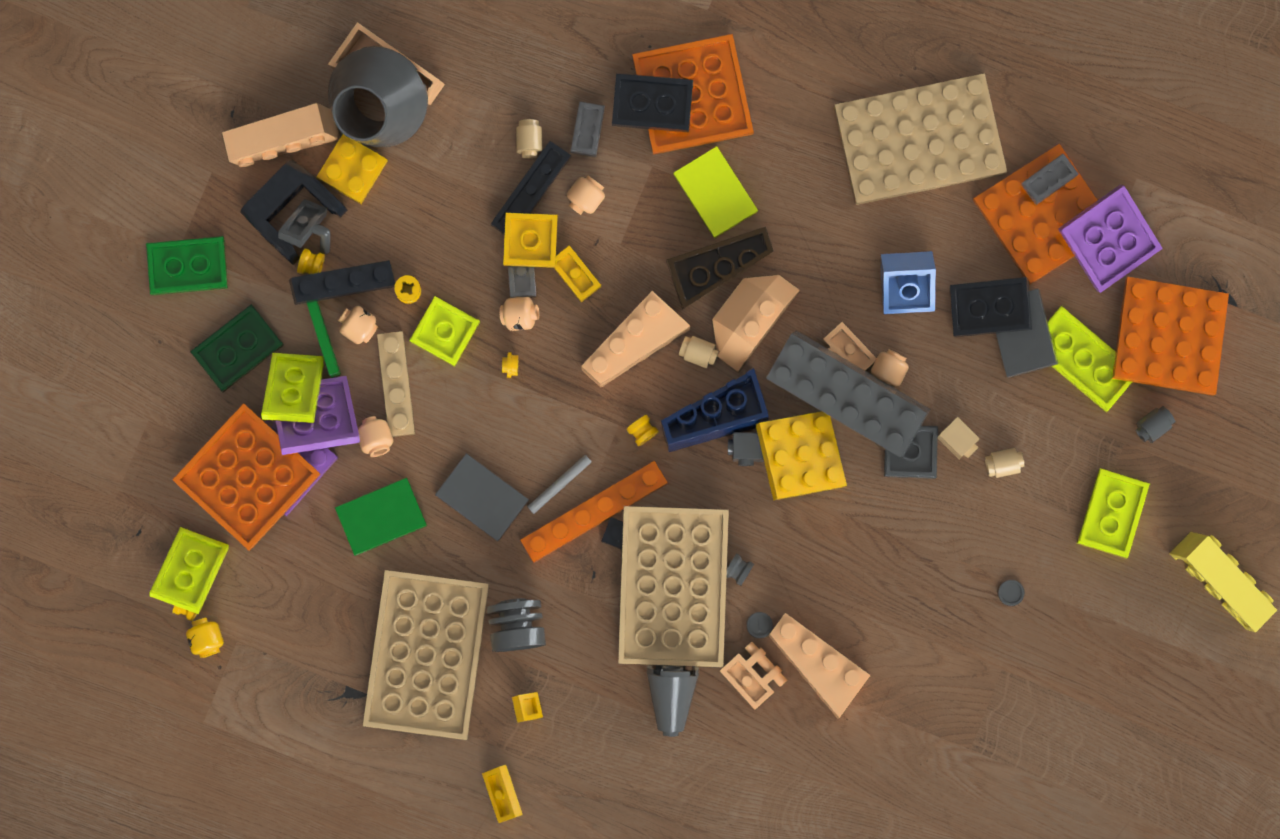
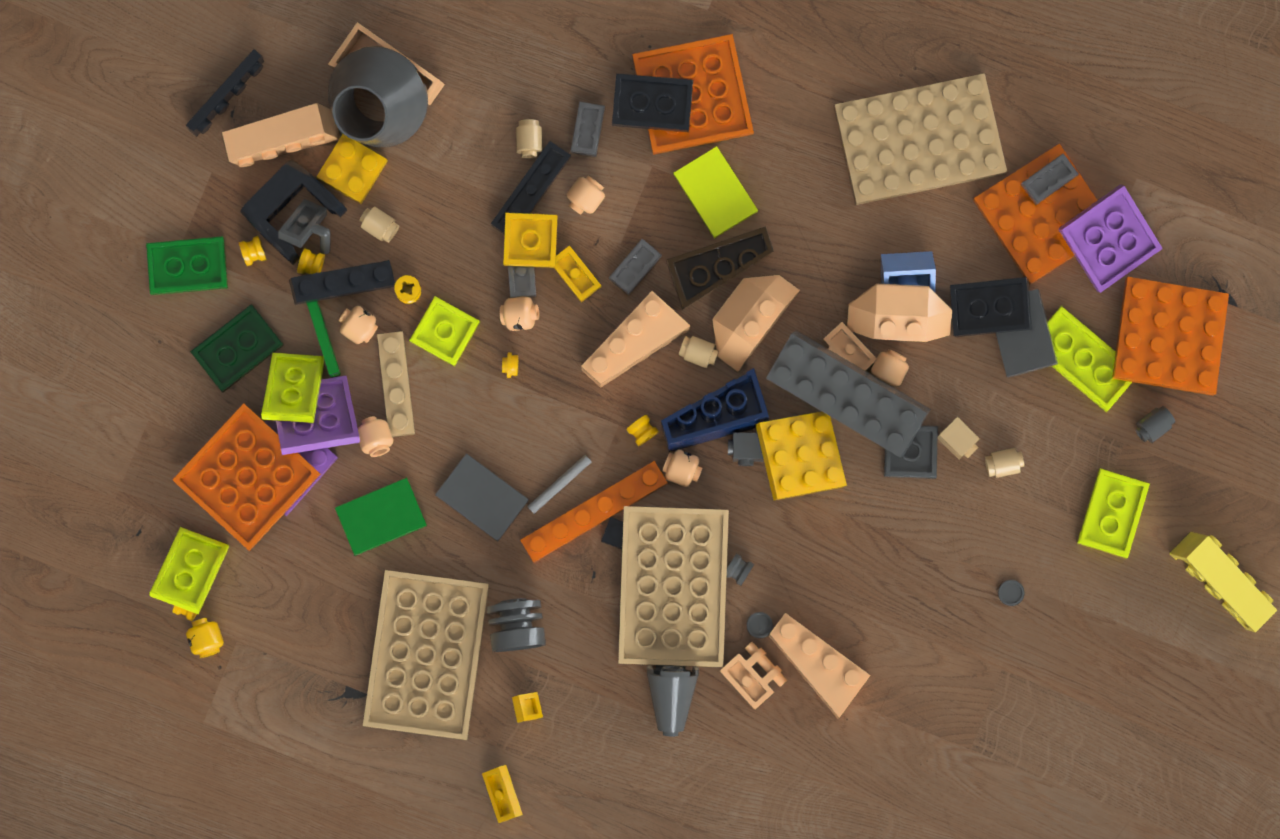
(219, 100): none -> black plate
(252, 251): none -> yellow wheel
(379, 224): none -> tan brick
(635, 266): none -> flat silver plate
(682, 468): none -> light nougat head
(900, 313): none -> light nougat wedge

